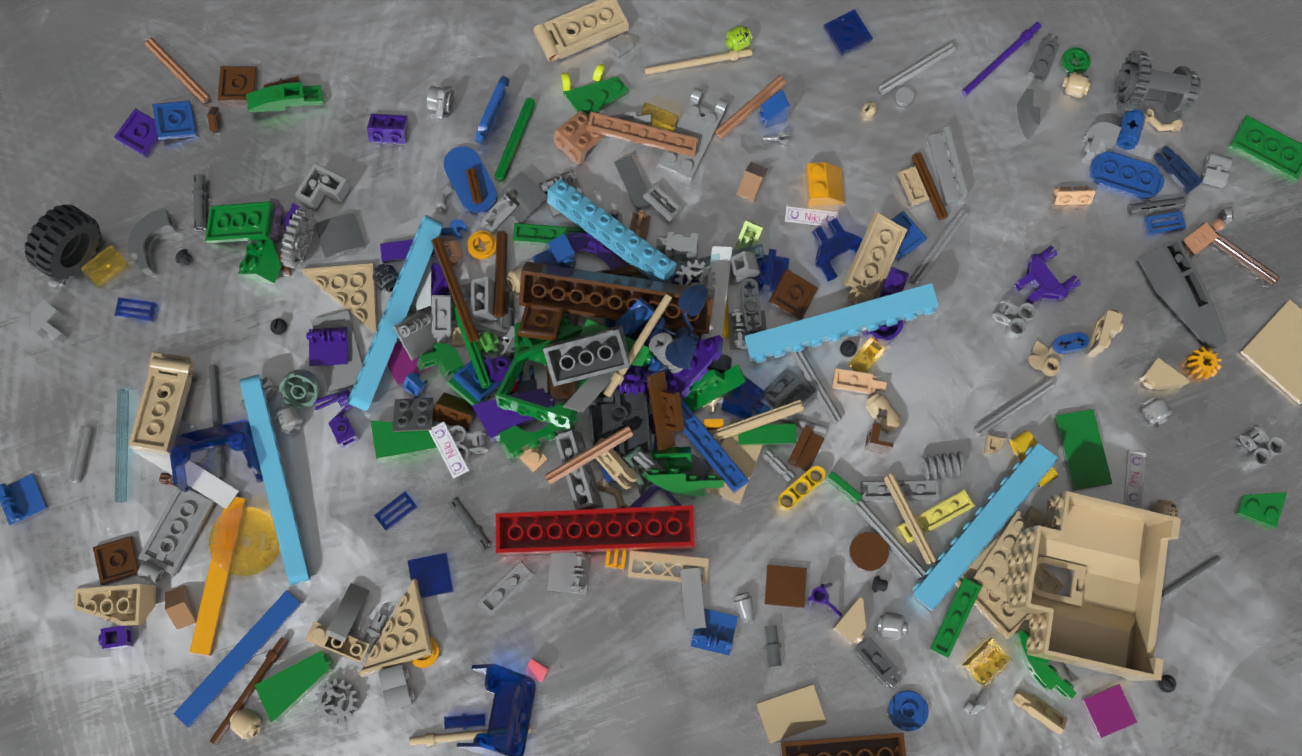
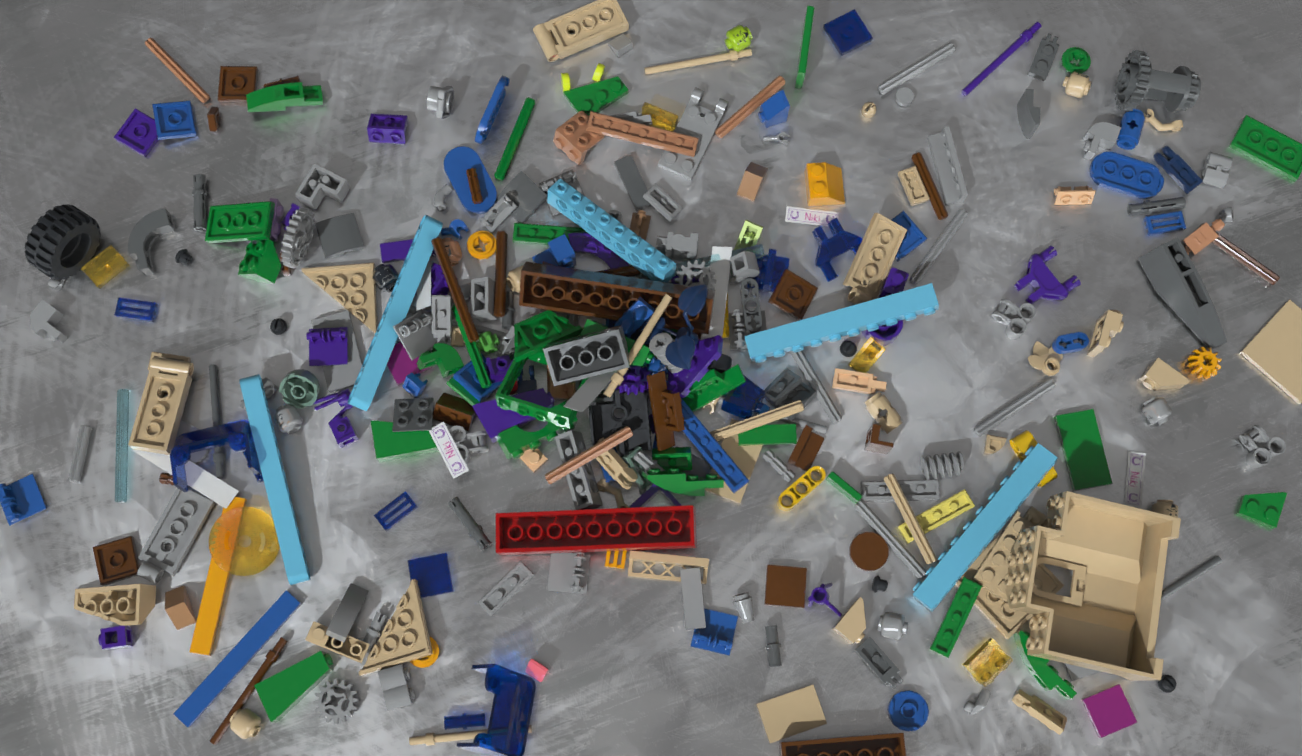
(541, 321): reddish brown tile -> none
(713, 424): light orange tile -> none
(804, 47): none -> green tile

